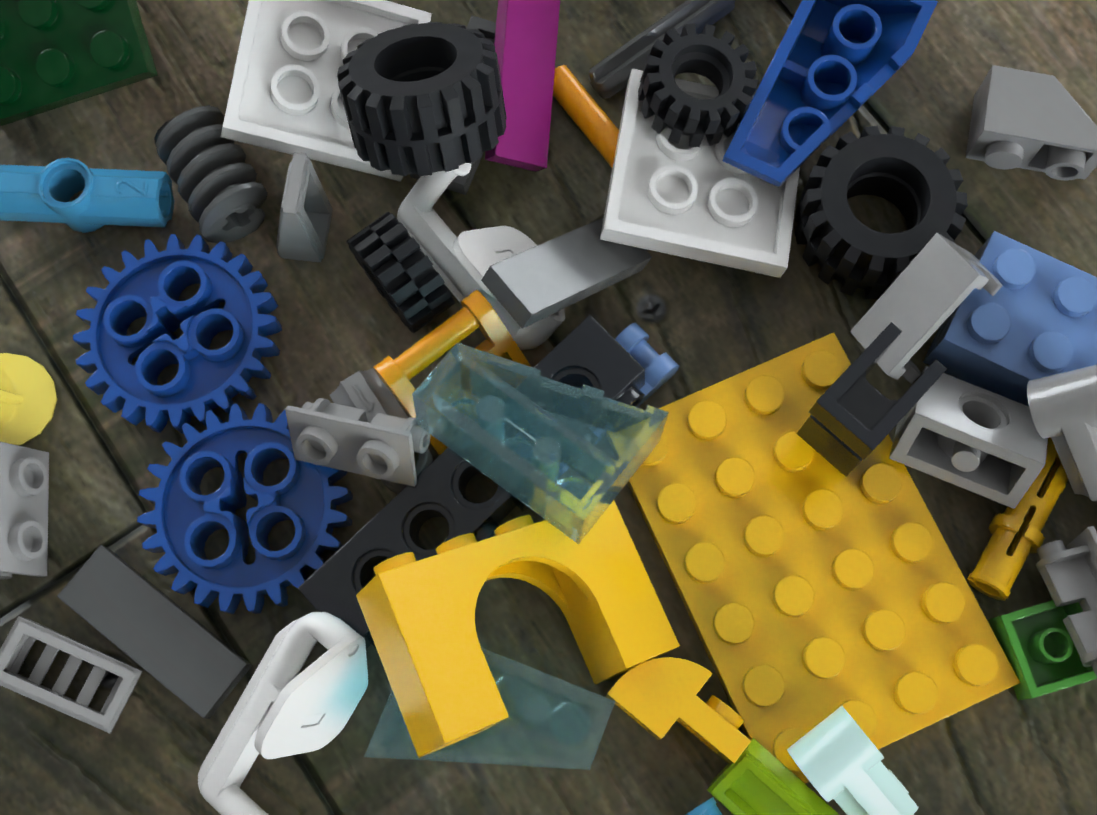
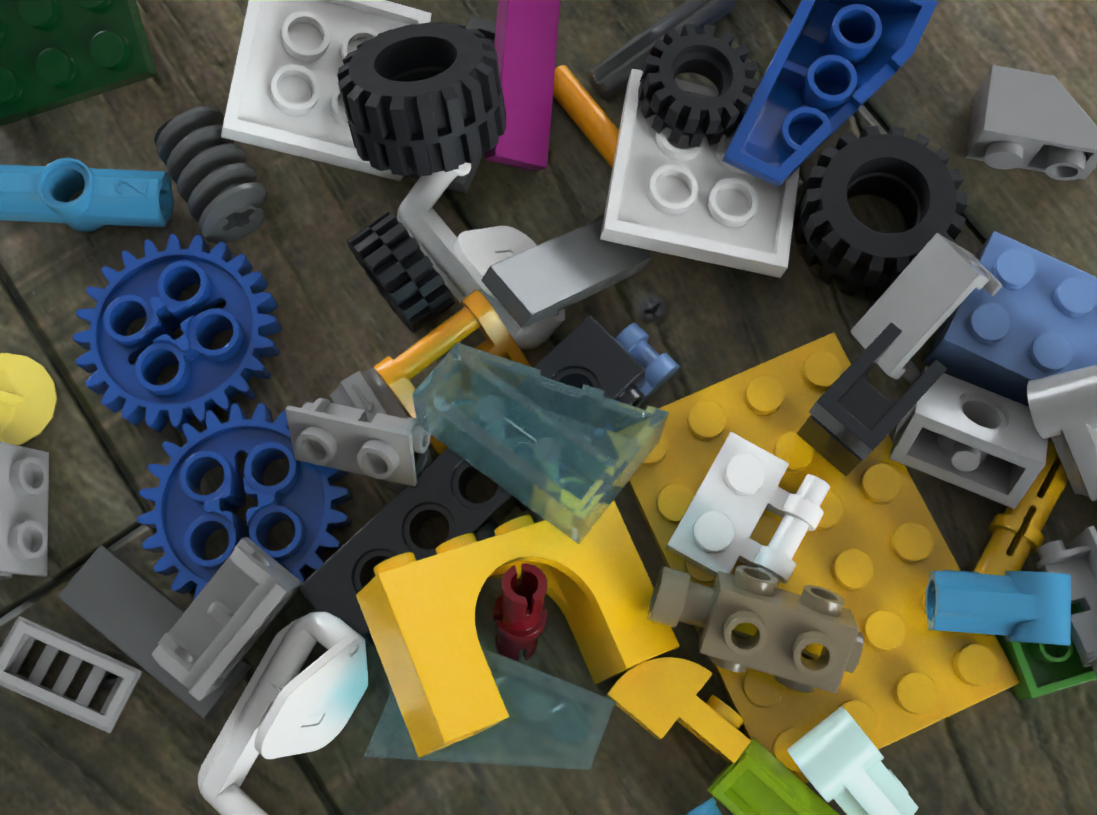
(226, 619): none -> light grey hinge
(303, 213): light grey slope -> none
(520, 612): none -> dark red pin
(730, 505): none -> white plate
(783, 621): none -> dark tan brick
(1017, 605): none -> dark azure piece

